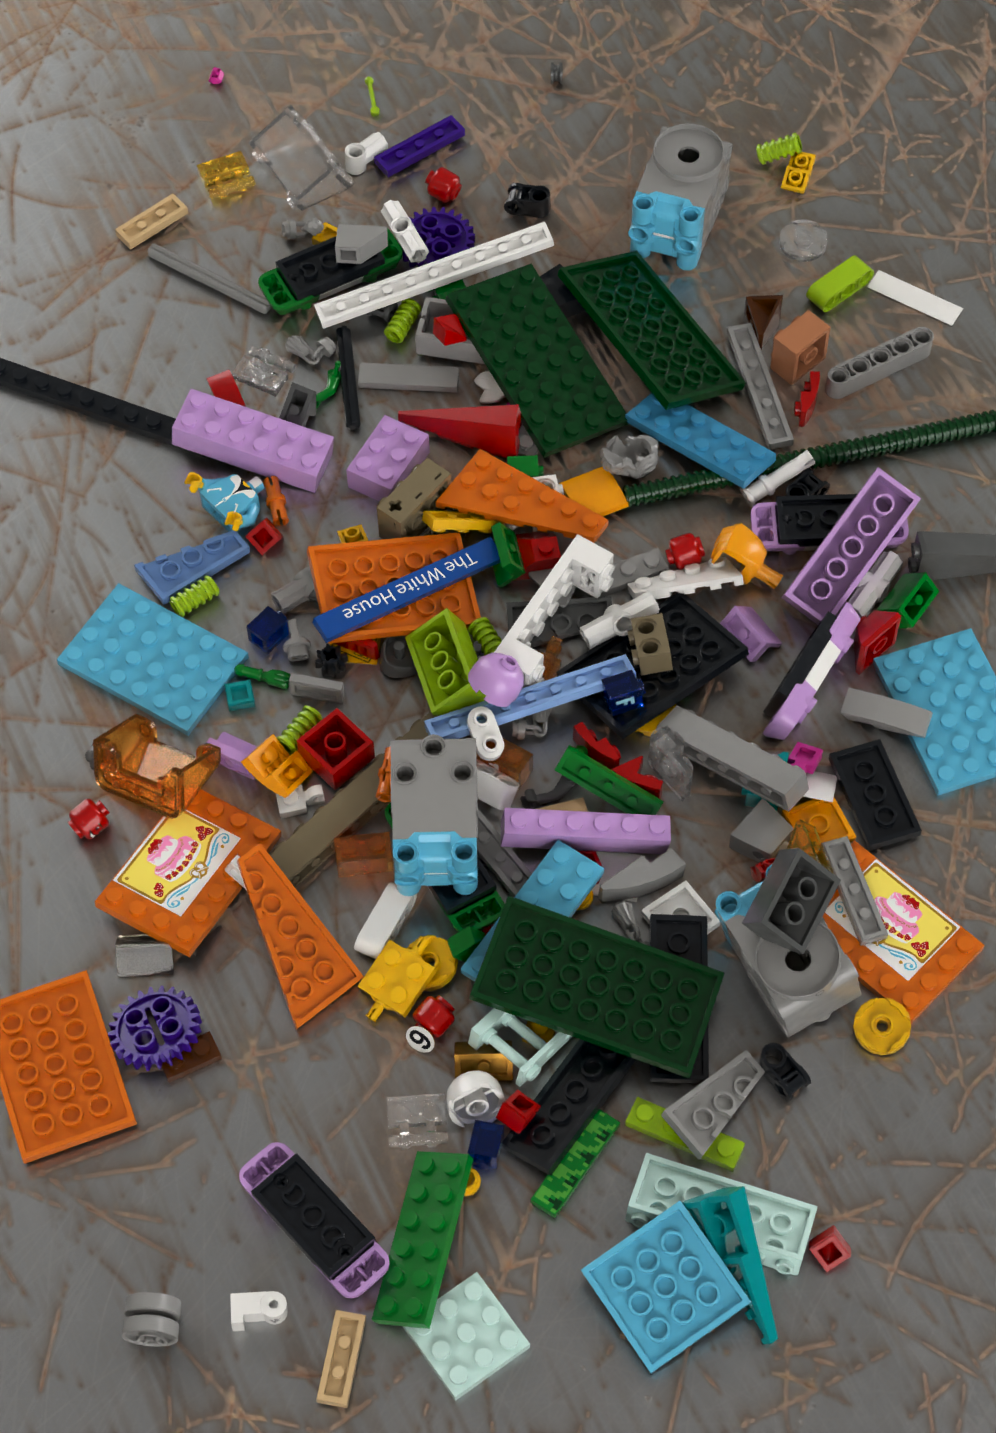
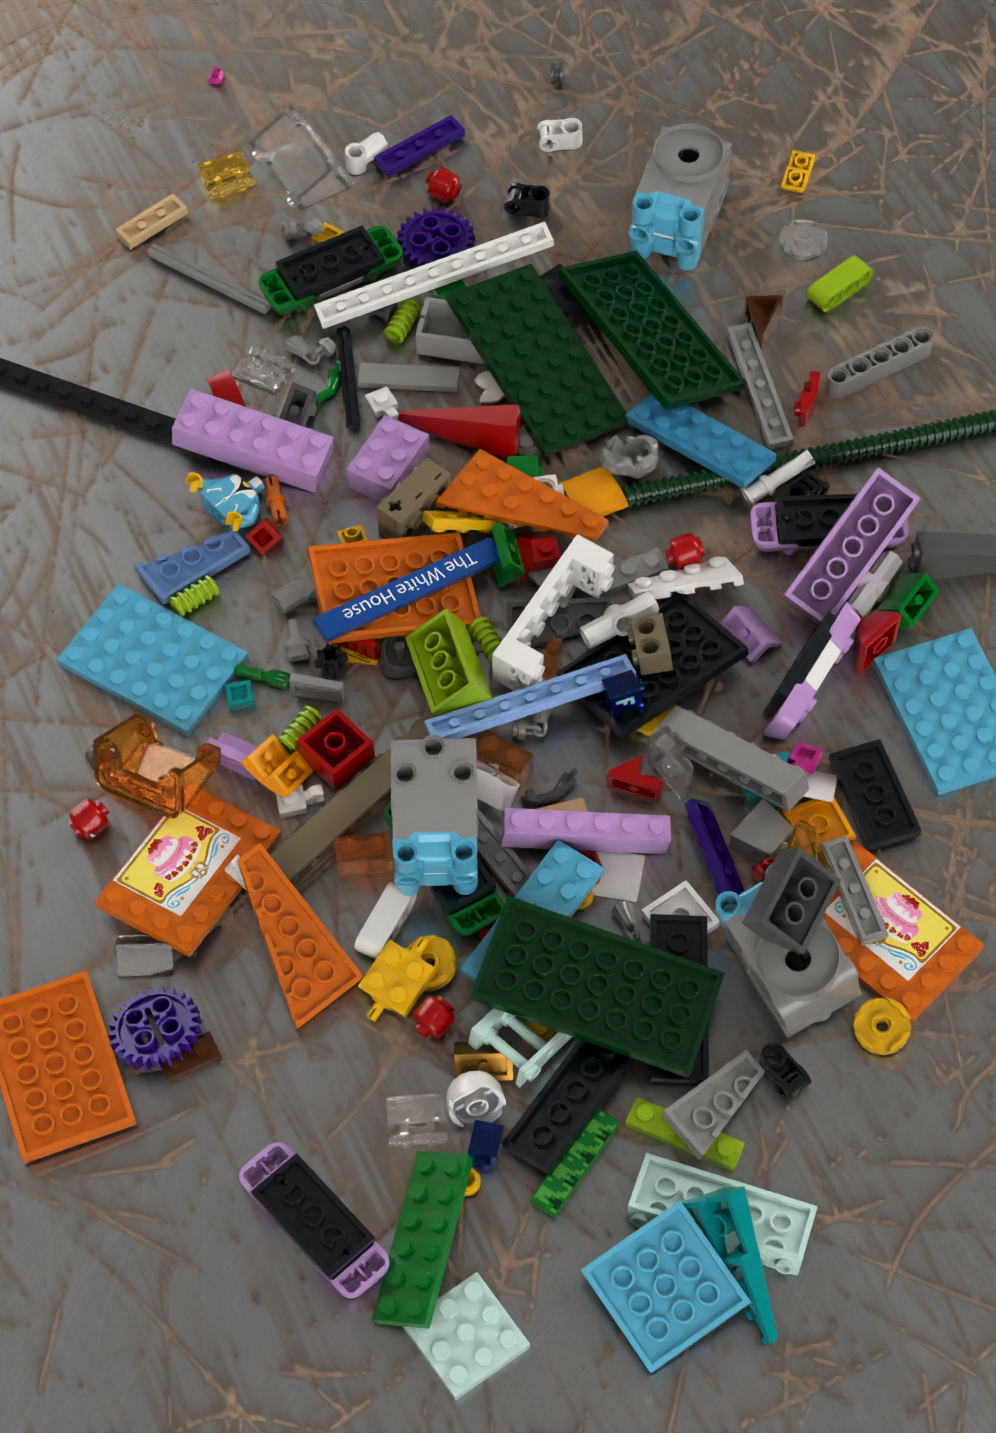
(151, 1319): light grey wheel -> none
(257, 1307): white leg -> none
(268, 629): clear blue brick -> none
(341, 1359): tan plate -> none
(359, 242): light grey slope -> none
(375, 111): lime hinge -> none
(382, 403): none -> white plate
(384, 788): orange pin -> none
(404, 231): white piece -> none
(420, 1039): white sticker -> none
(449, 329): red slope -> none
(465, 942): green slope -> none
(485, 732): white plate -> none
(497, 678): lavender cylinder -> none
(517, 1111): red slope -> none
(562, 134): none -> white piece
(599, 750): red slope -> none
(606, 783): green piece -> none
(643, 877): light grey slope -> none
(713, 846): none -> dark purple plate
(746, 549): light orange piece -> none
(779, 148): lime piece -> none
(799, 347): nougat brick -> none
(830, 1248): red slope -> none
(886, 713): light grey slope -> none
(915, 297): white sticker -> none

